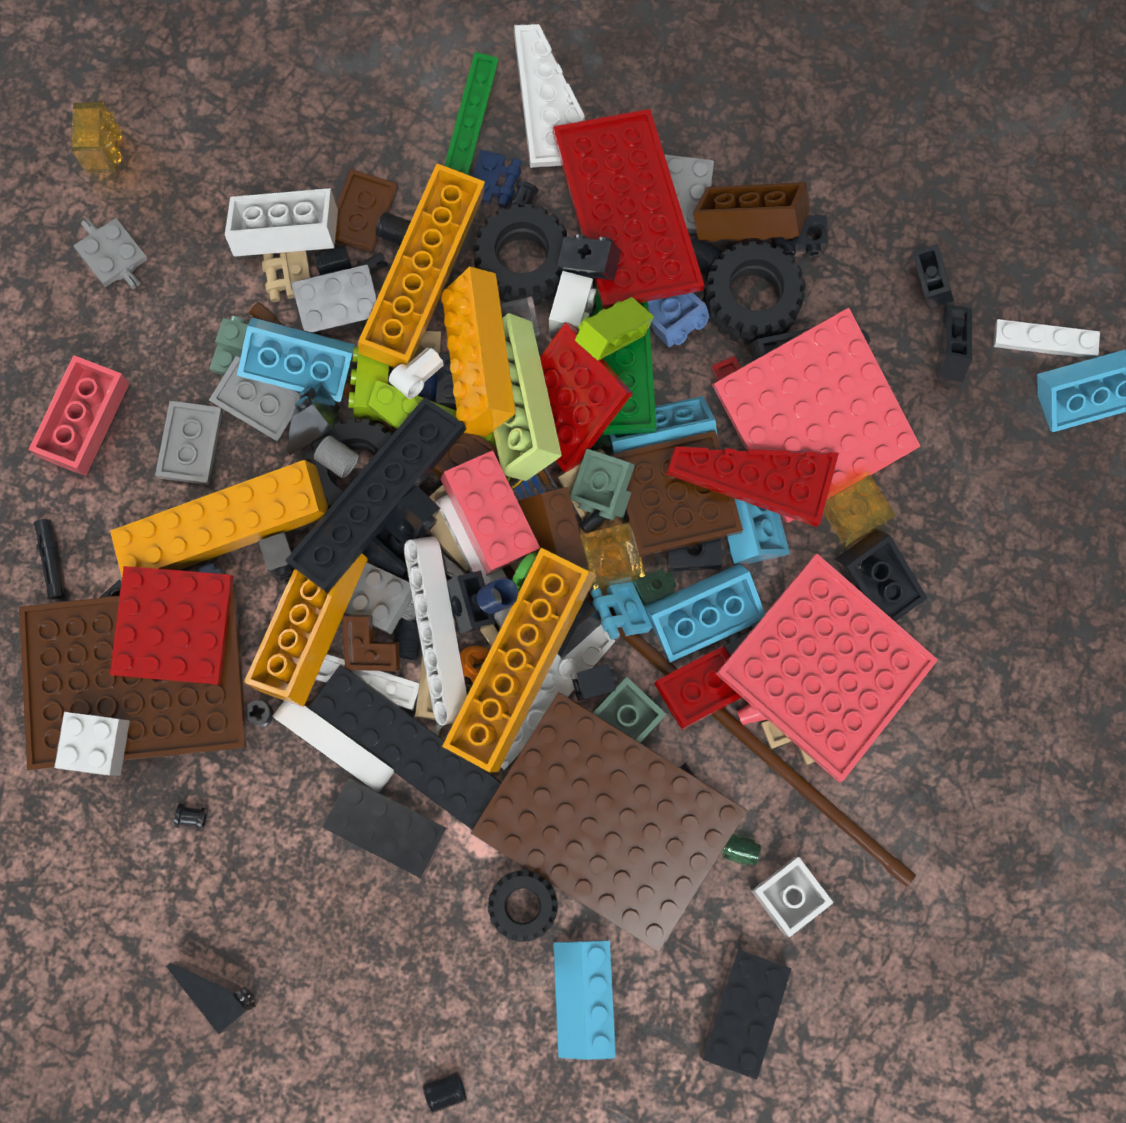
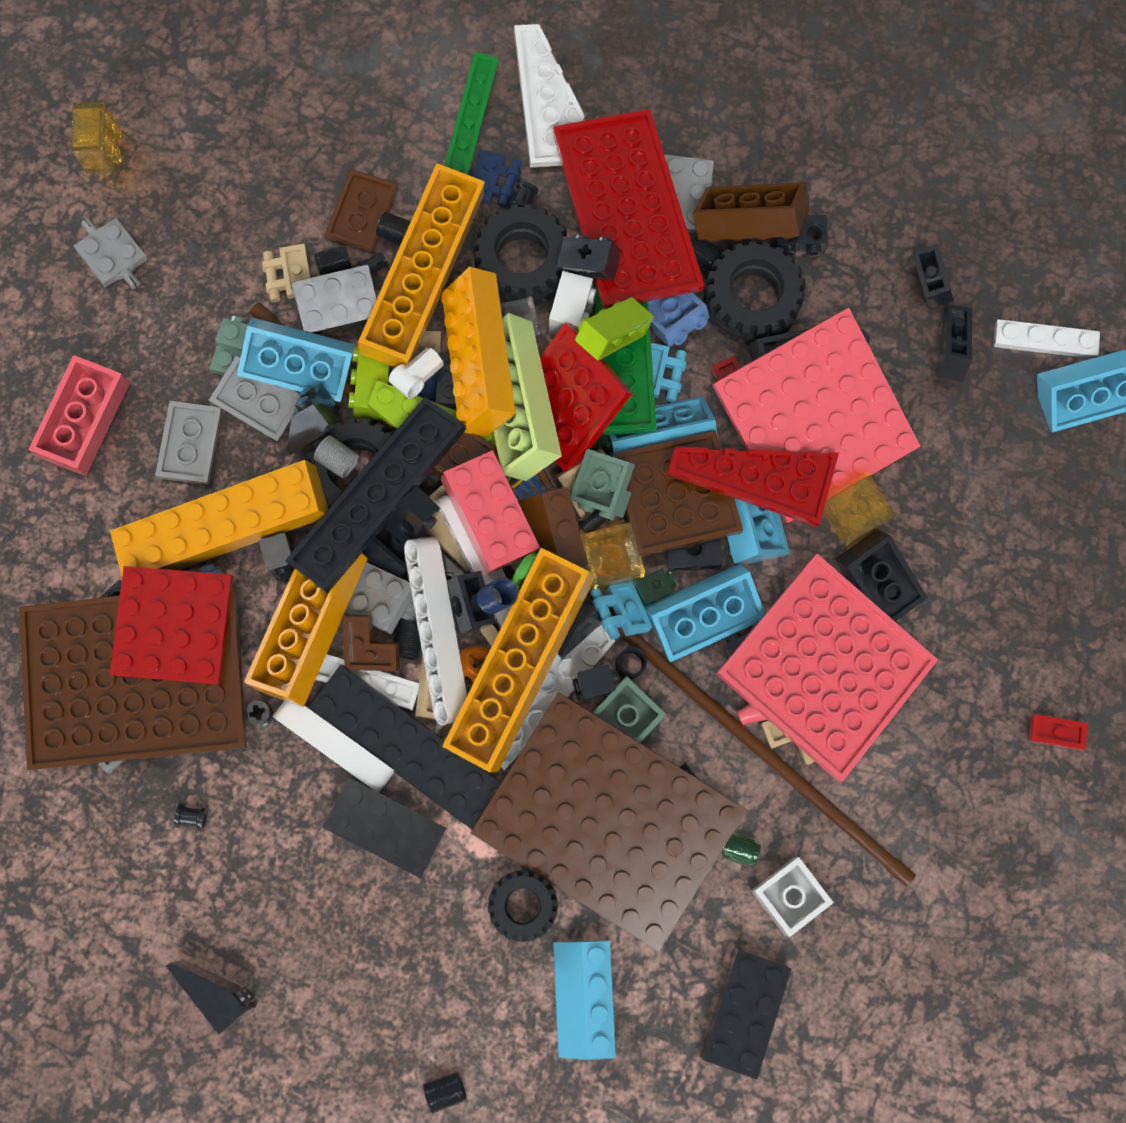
(48, 552): black pin -> none
(92, 744): white brick -> none
(281, 222): white brick -> none
(638, 652): none -> black piece
(659, 362): none -> medium azure plate
(696, 690): red plate -> none
(1058, 732): none -> red plate

